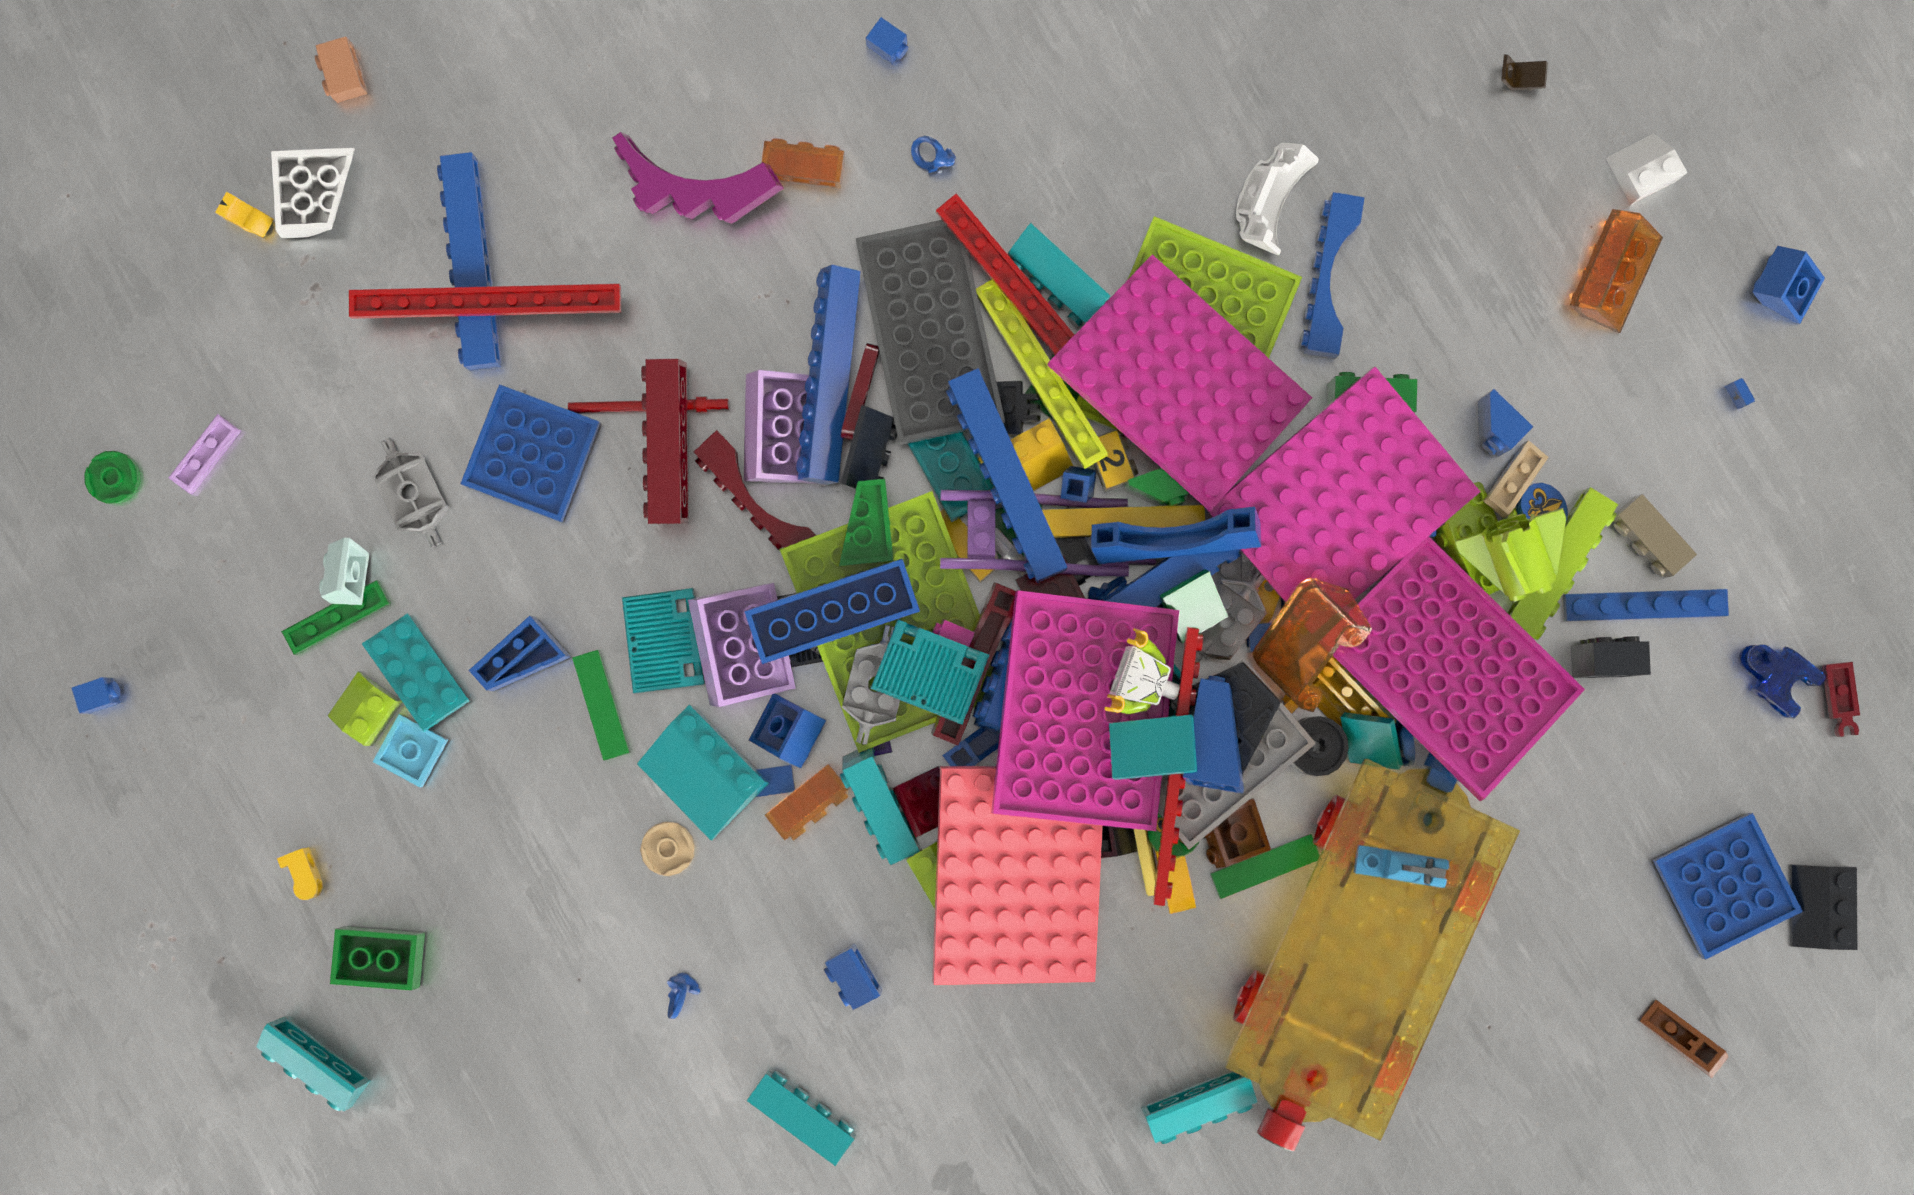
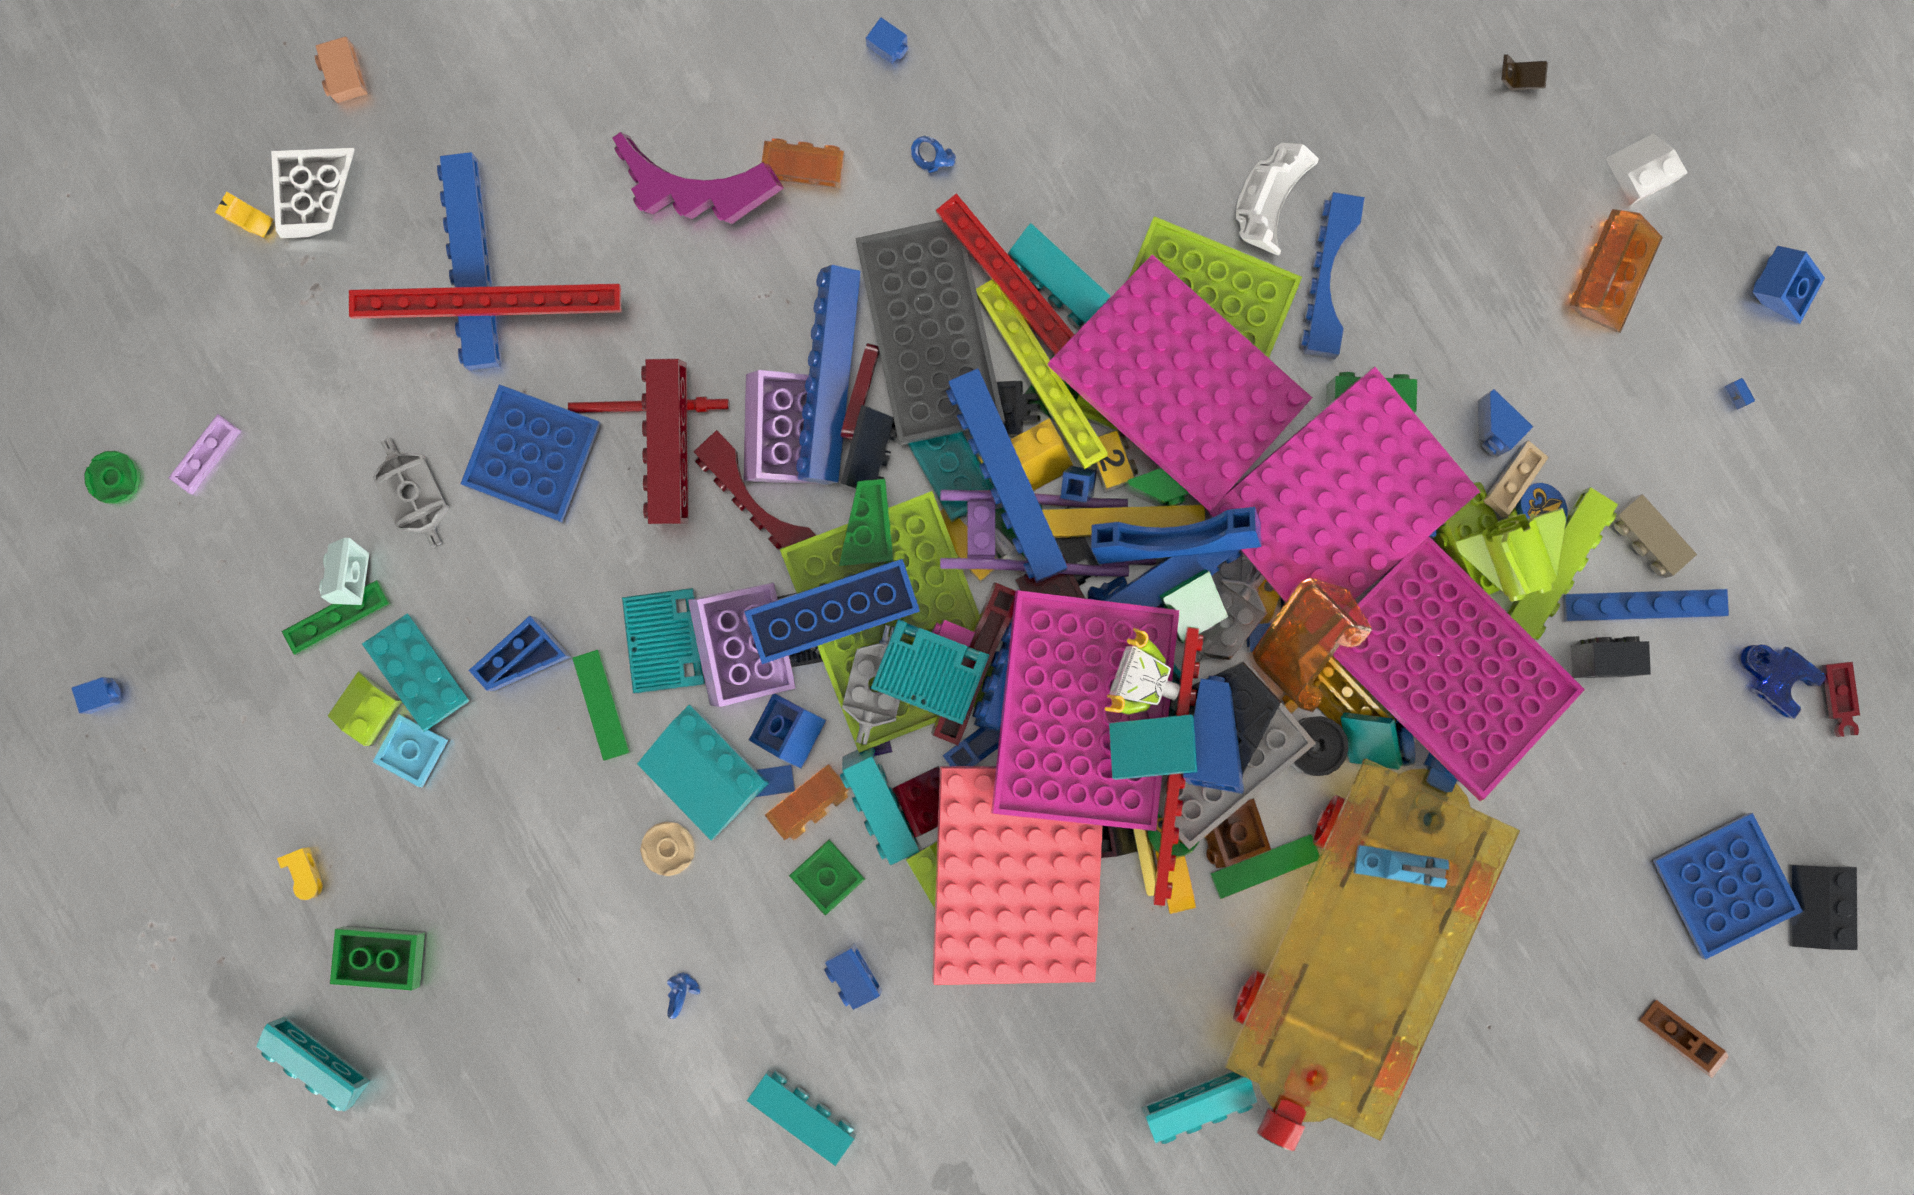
(827, 877): none -> green tile

